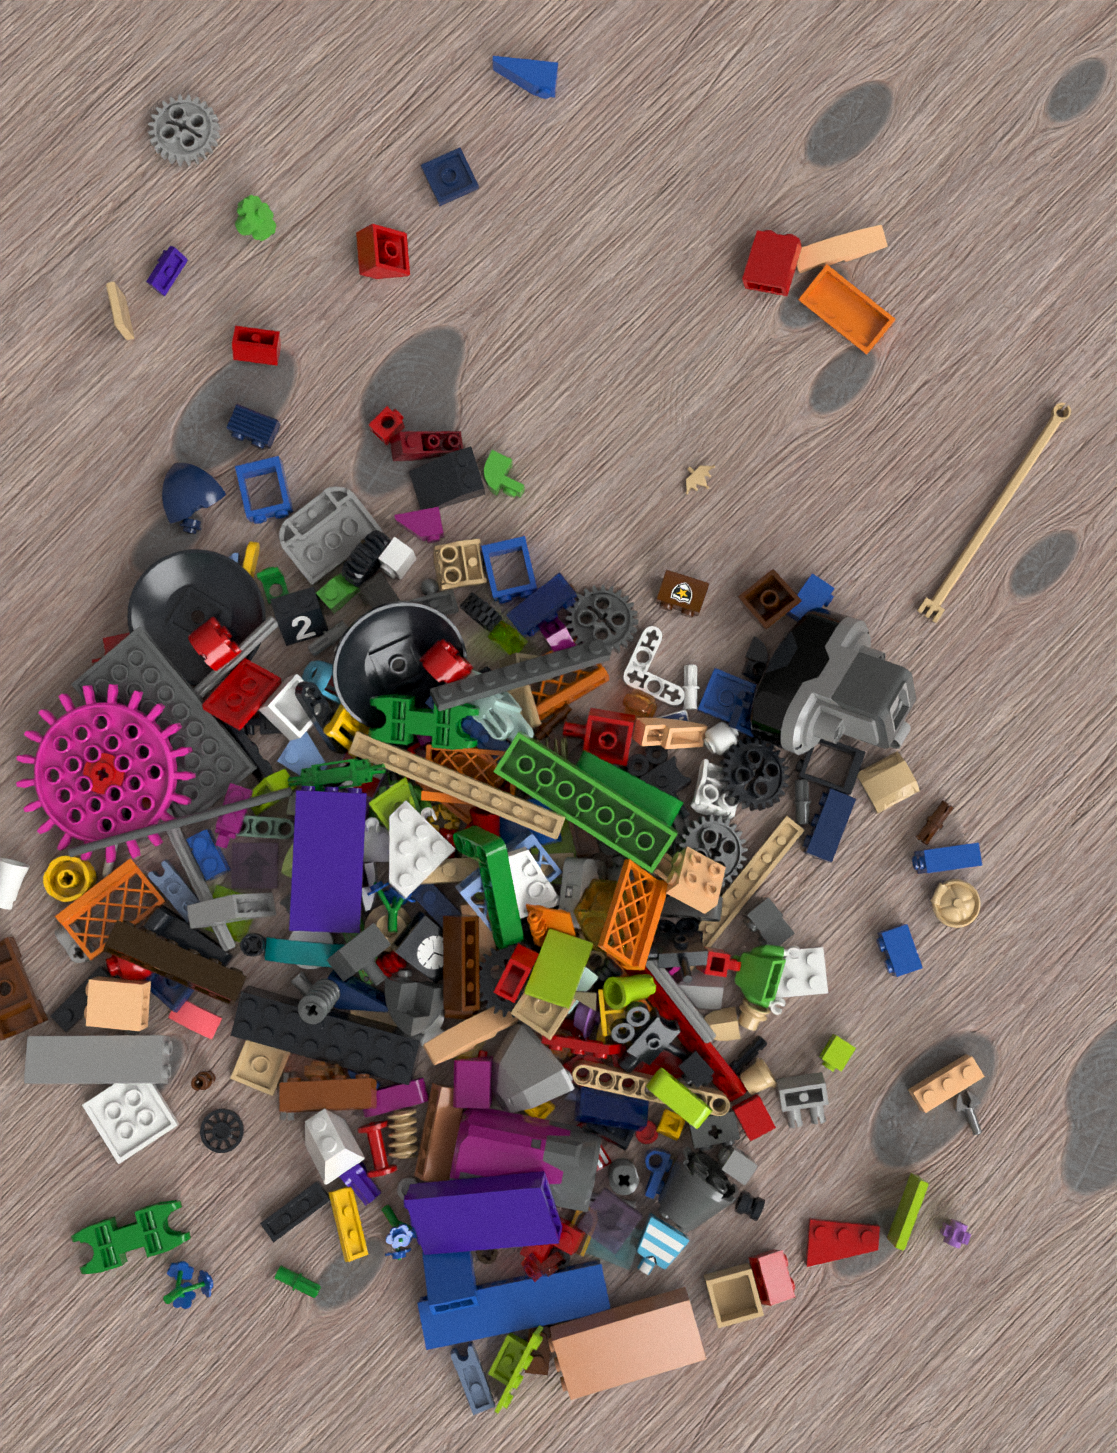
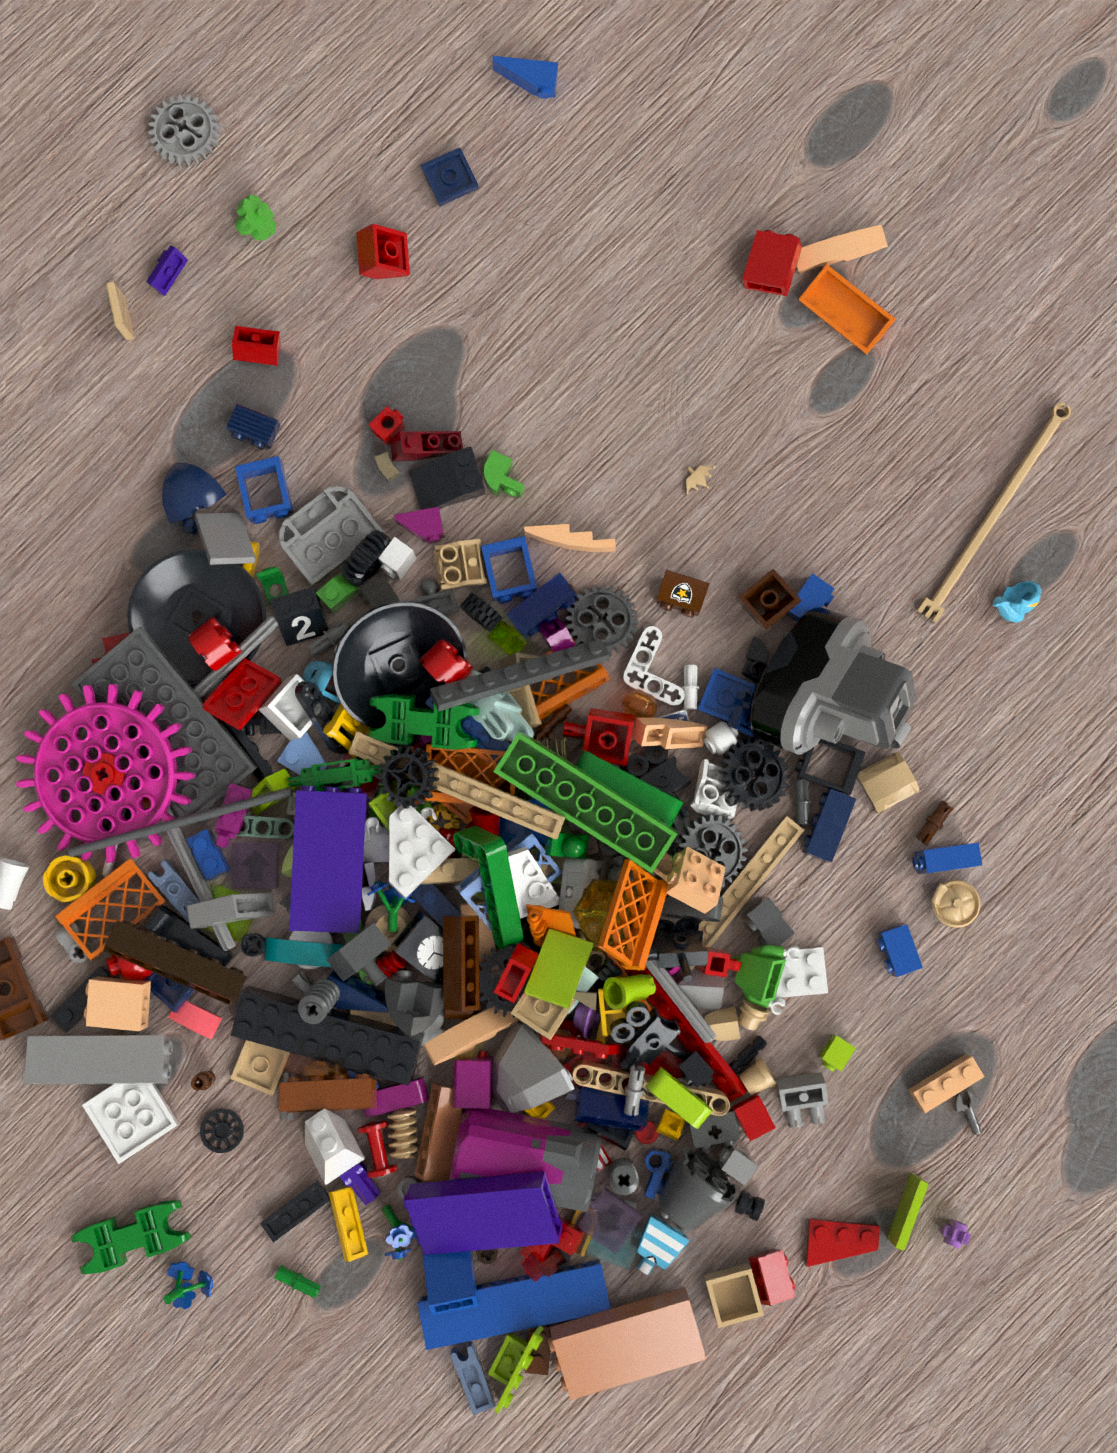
(224, 538): none -> light grey tile
(385, 467): none -> dark tan piece
(399, 792): none -> black gear
(561, 537): none -> light nougat slope
(568, 845): none -> green tile
(634, 1090): none -> light grey pin
(1018, 601): none -> medium azure hair

